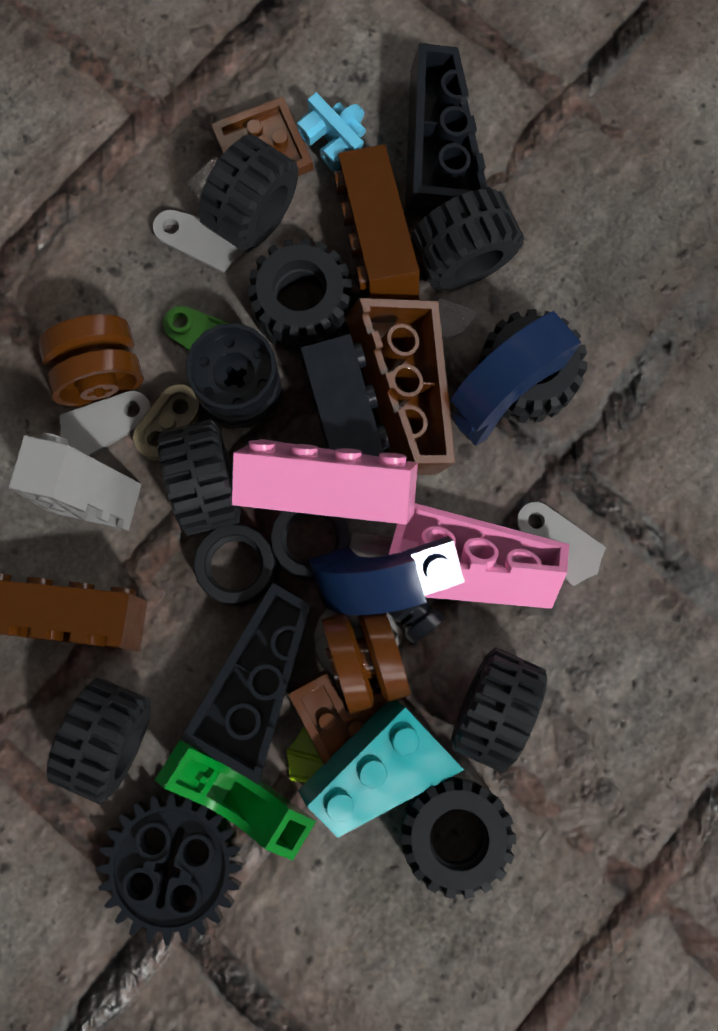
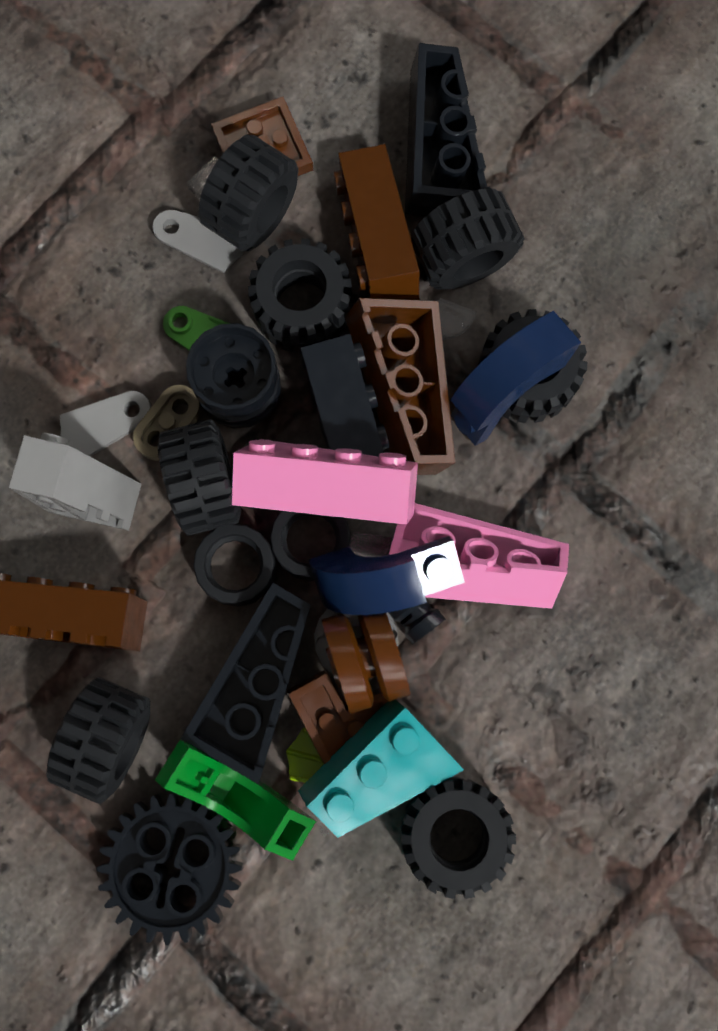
(90, 359): reddish brown wheel -> none
(338, 125): medium azure hips -> none
(499, 710): black tyre -> none
(584, 551): light grey piece -> none

